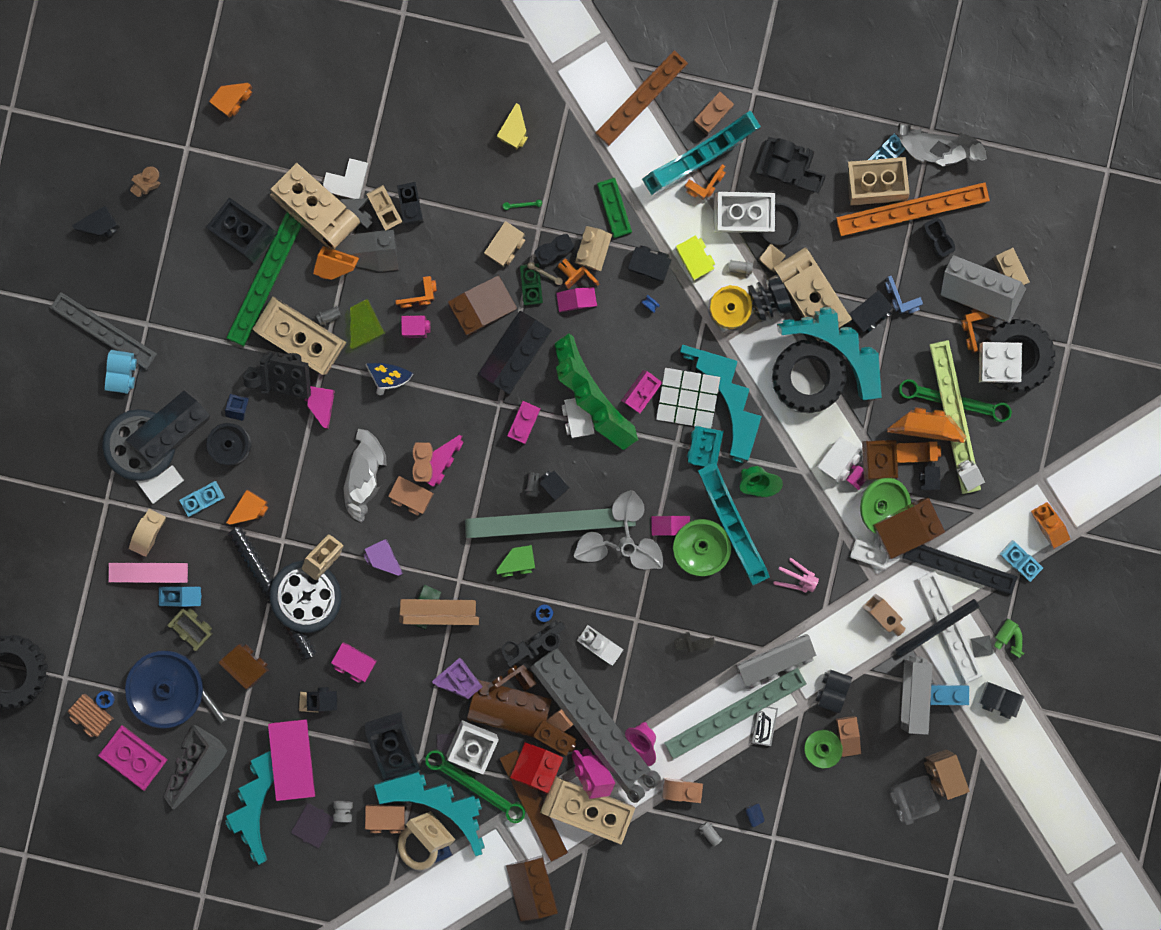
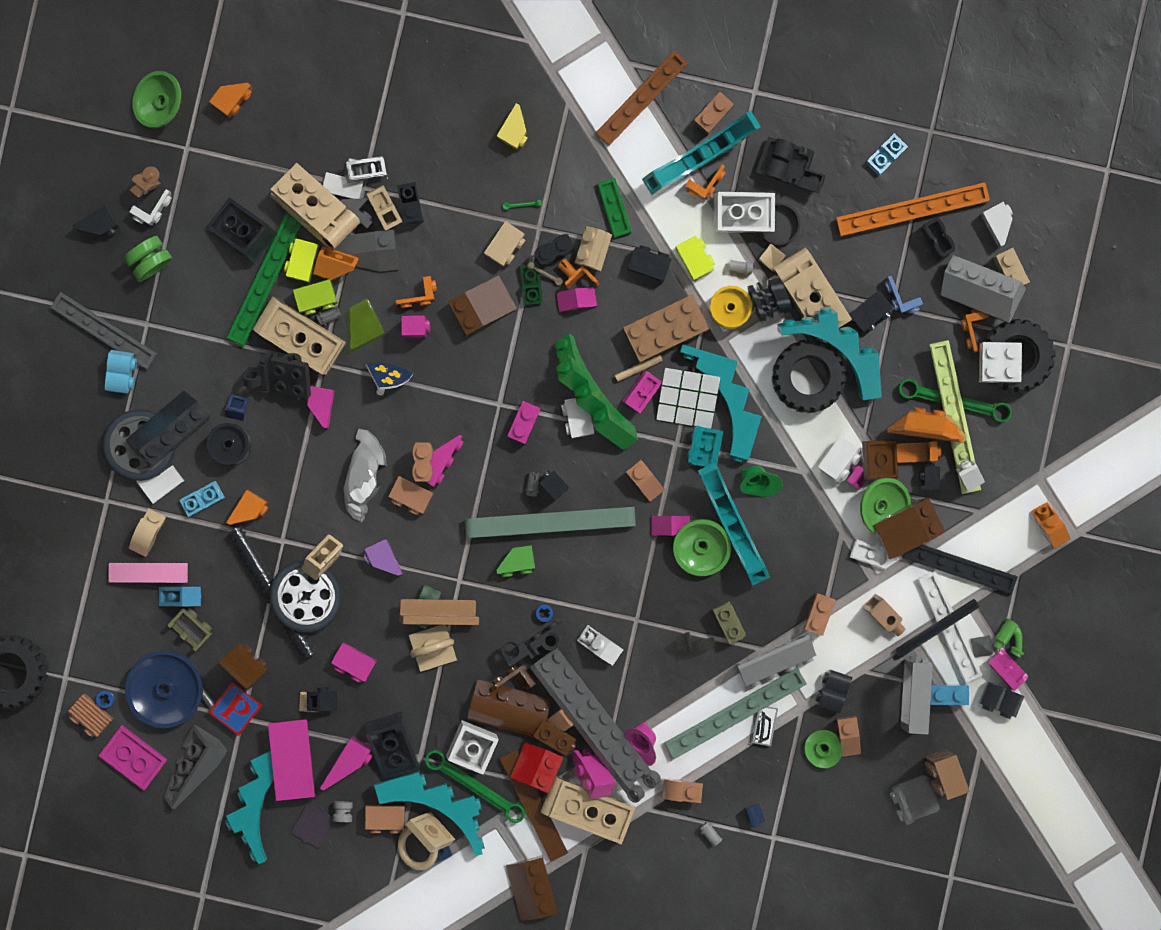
(140, 216): none -> white bracket
(147, 258): none -> bright green wheel
(156, 99): none -> bright green dish
(235, 708): none -> piece
(302, 260): none -> neon yellow brick
(315, 297): none -> lime brick
(348, 172): none -> slope
(352, 758): none -> dark pink slope
(432, 647): none -> tan tile
(458, 680): medium lavender wing -> none
(515, 352): black slope -> none
(638, 368): none -> tan piece
(644, 556): light grey plant -> none
(645, 480): none -> nougat slope
(650, 303): blue bush -> none
(665, 328): none -> medium nougat brick
(729, 622): none -> olive window
(807, 581): bright pink plant -> none
(819, 614): none -> nougat brick
(878, 181): tan slope -> none
(919, 145): light grey animal -> none
(998, 222): none -> white slope
(1007, 669): none -> dark pink hinge
(1021, 561): medium azure slope -> none

